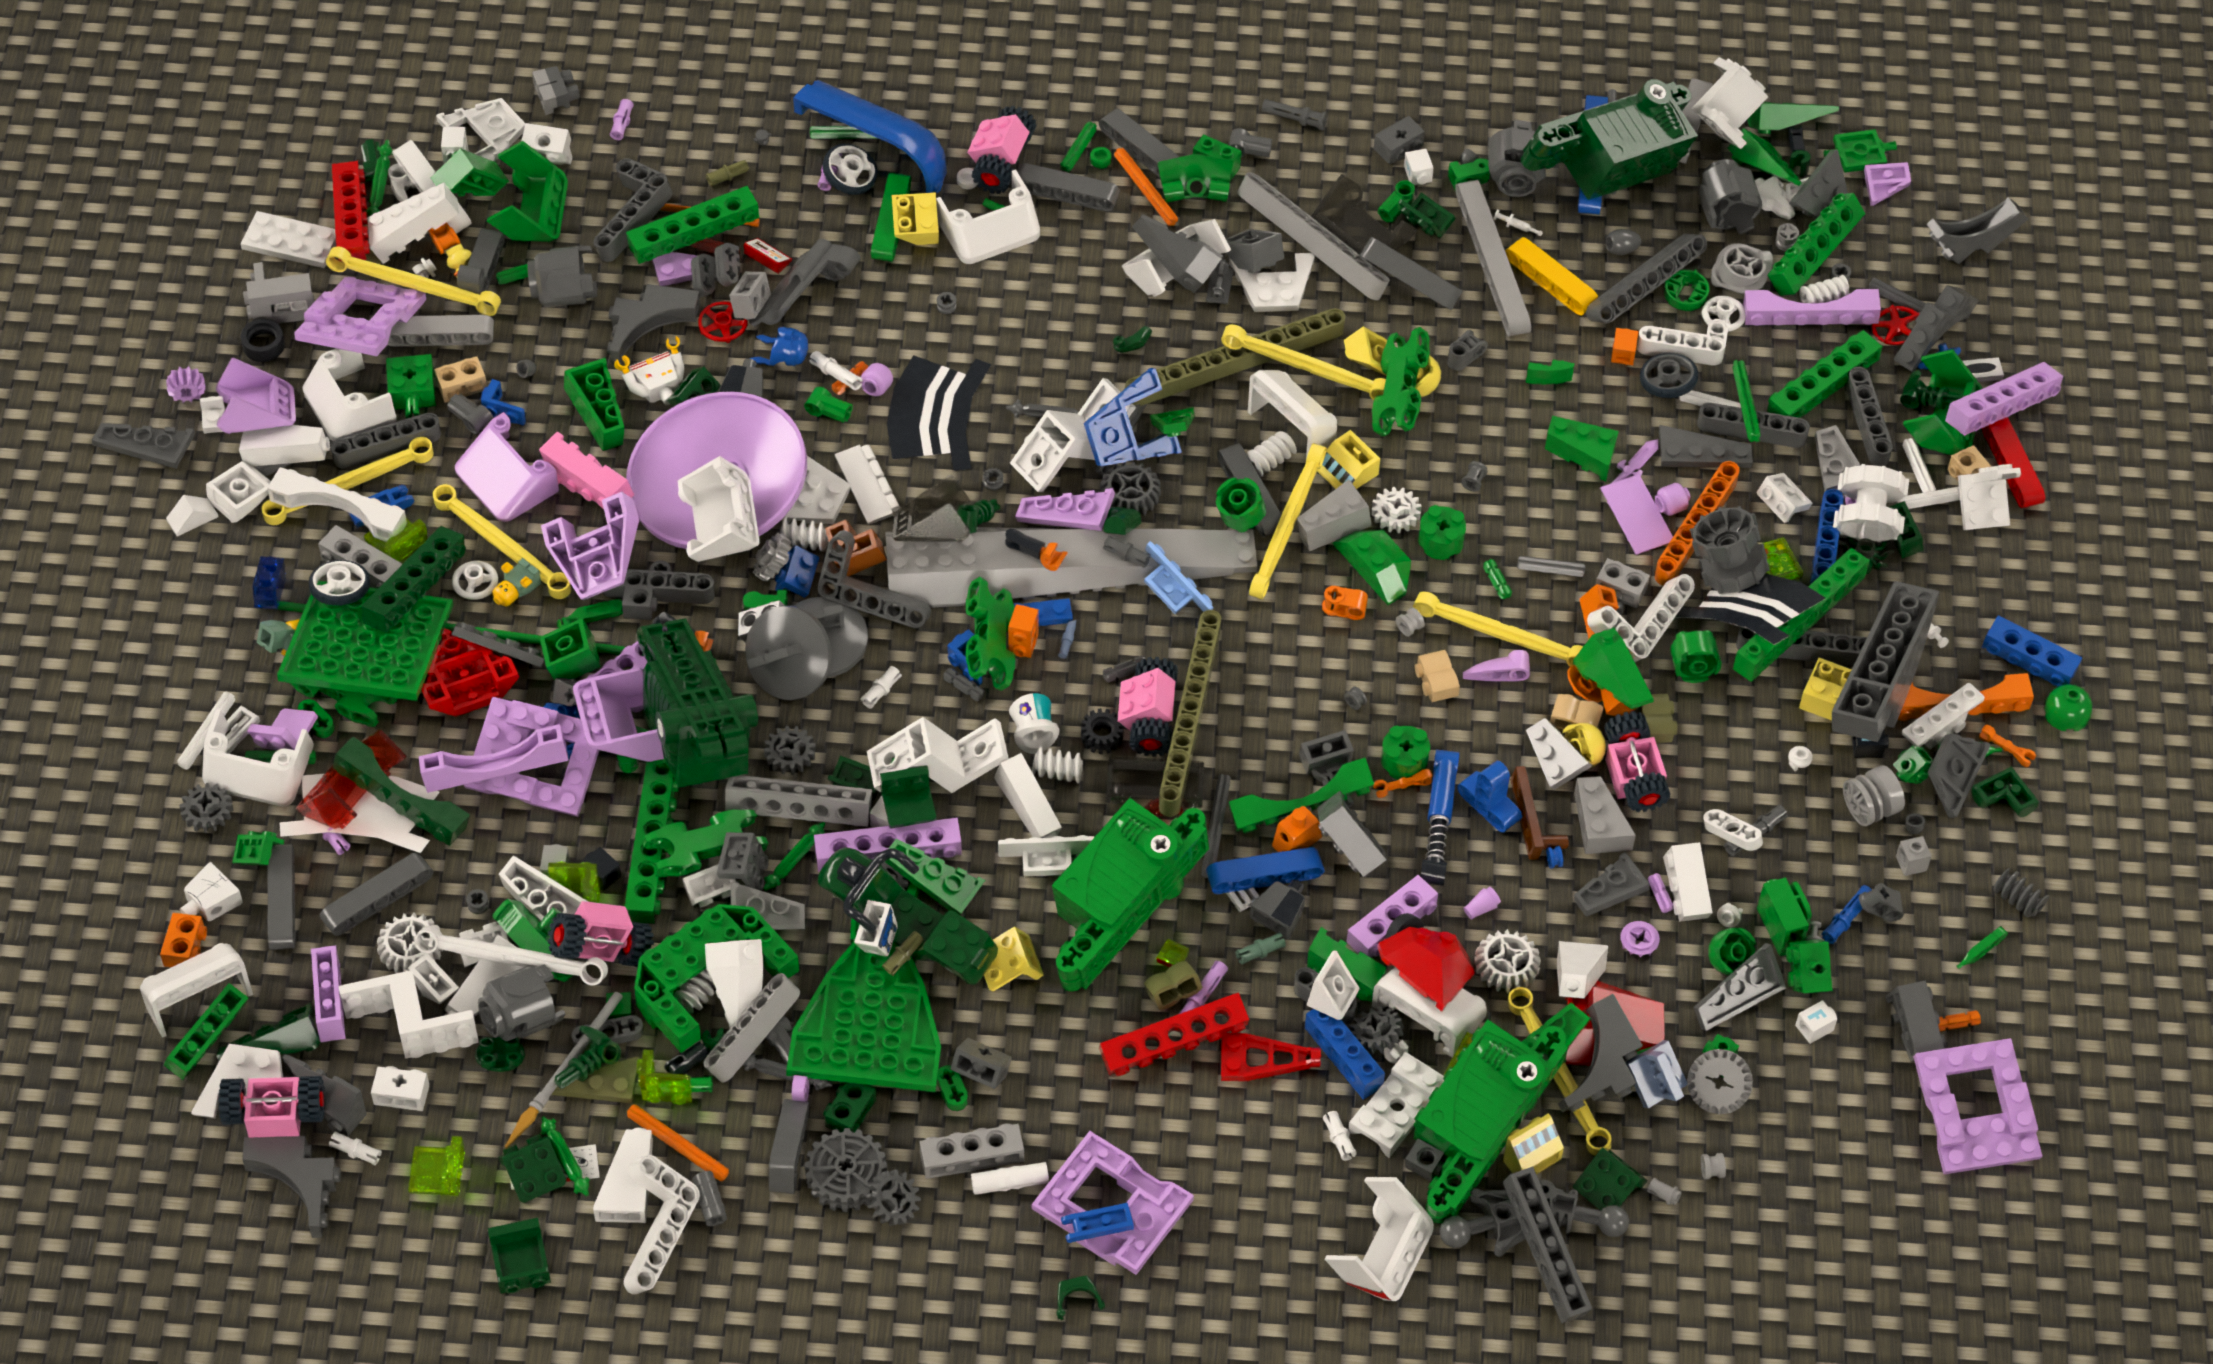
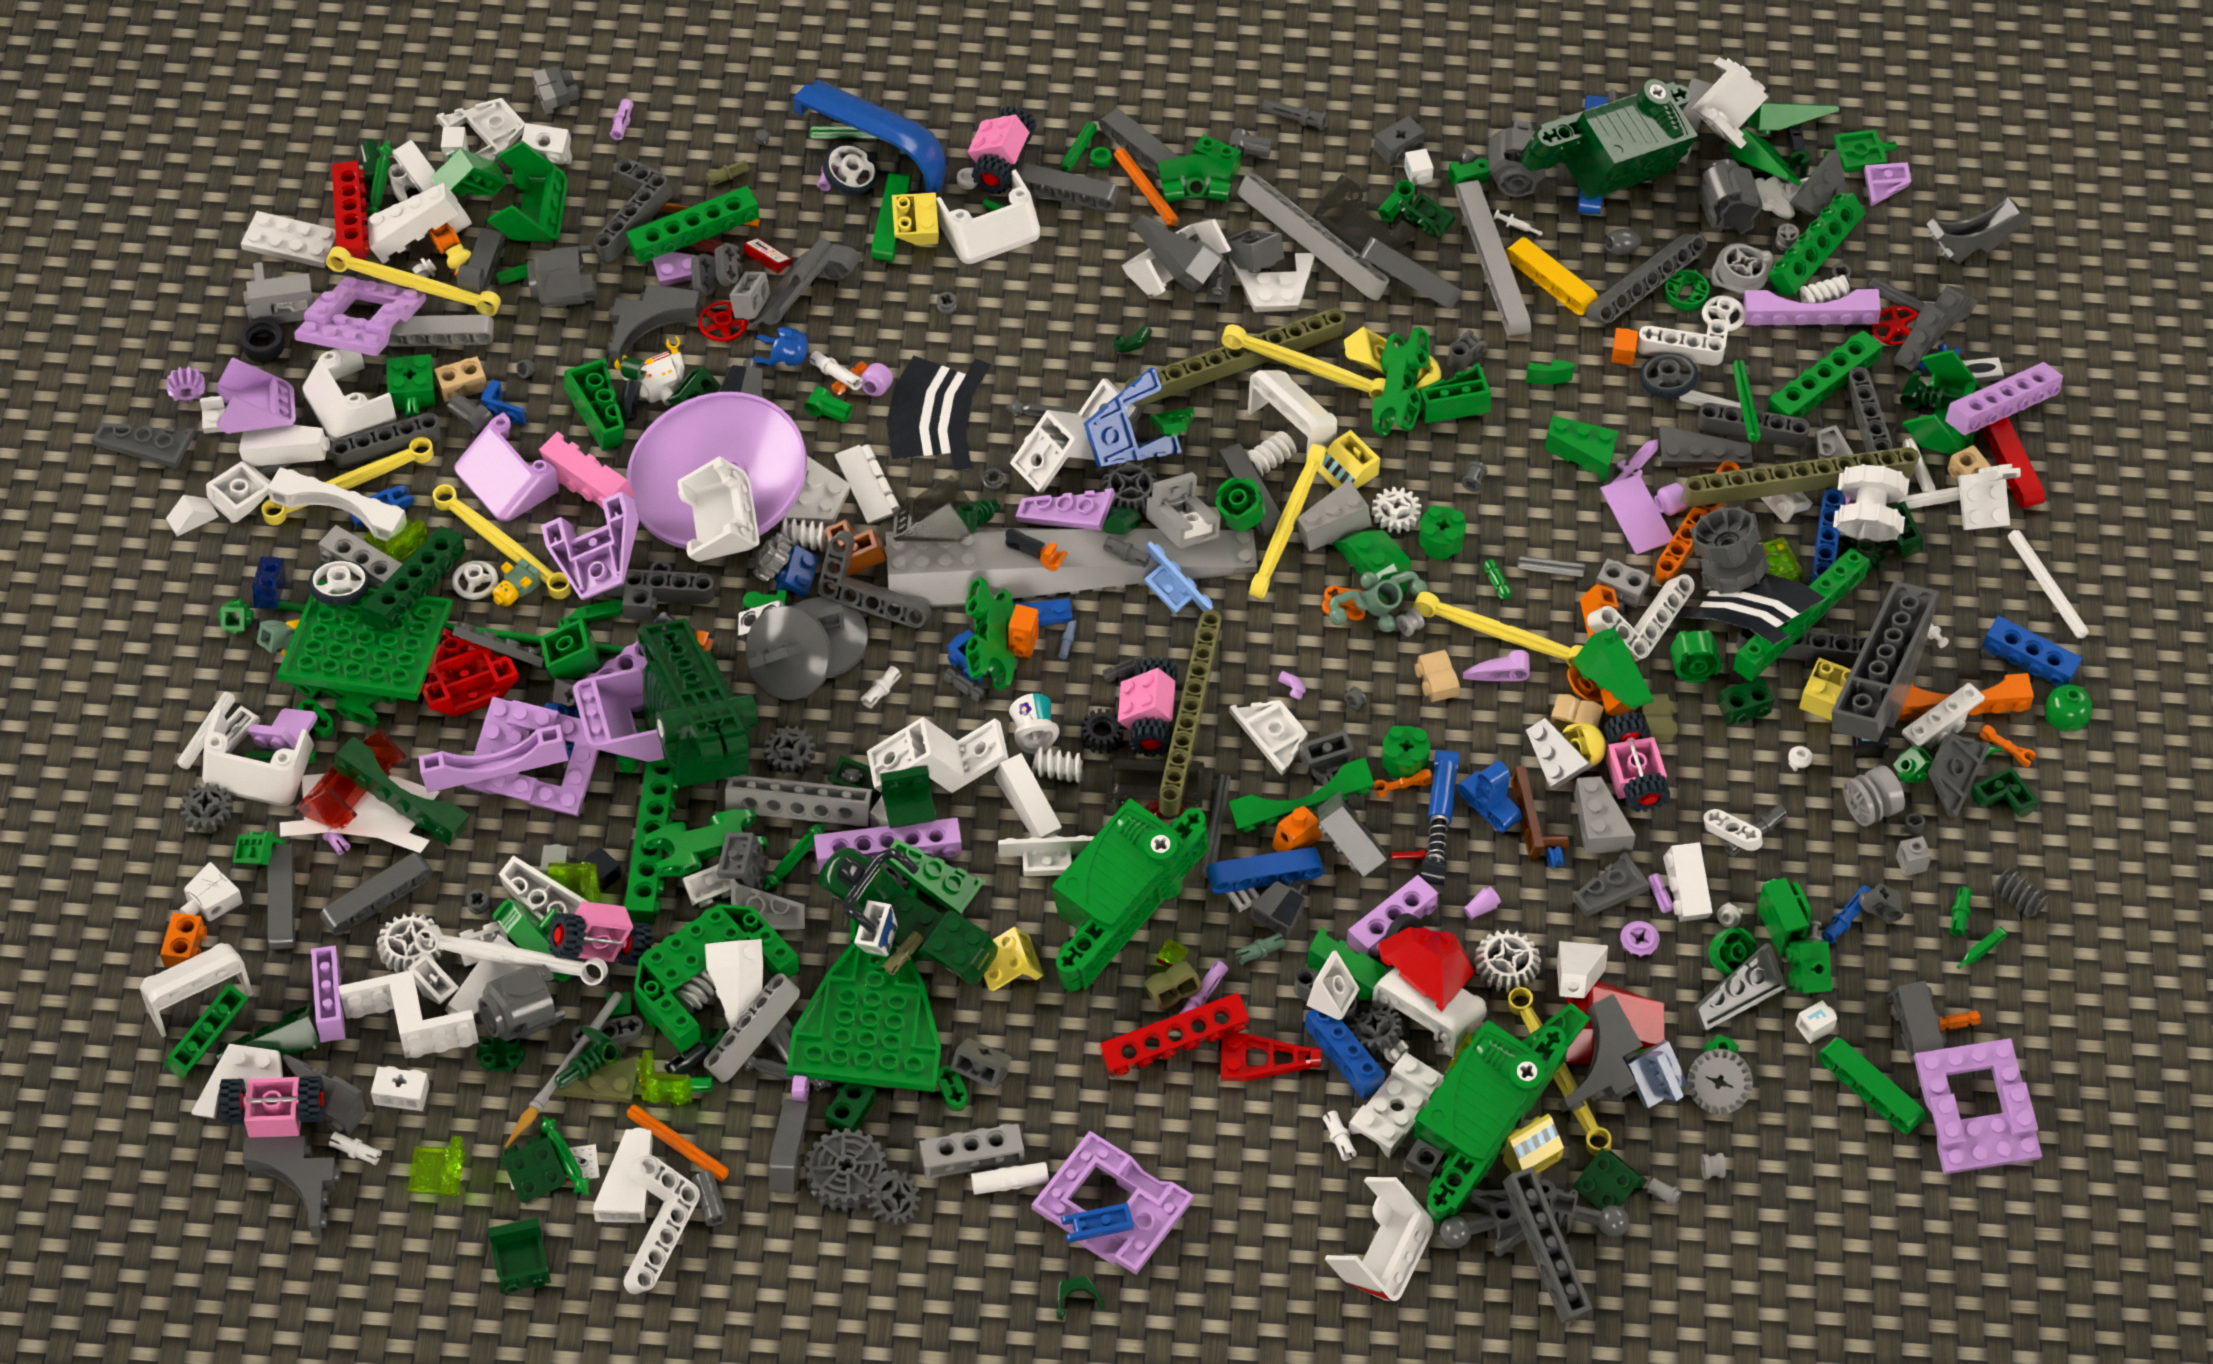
(229, 620): none -> green brick
(631, 389): none -> piece
(851, 775): none -> dark grey piece
(1180, 512): none -> light grey brick
(1272, 730): none -> white wing
(1294, 682): none -> lavender arm
(1369, 599): none -> sand green wheel
(1410, 855): none -> red piece
(1456, 397): none -> green wedge
(1744, 697): none -> dark green brick
(1789, 477): none -> olive beam
(1871, 1085): none -> green beam
(1960, 911): none -> green pin
(2048, 584): none -> white axle

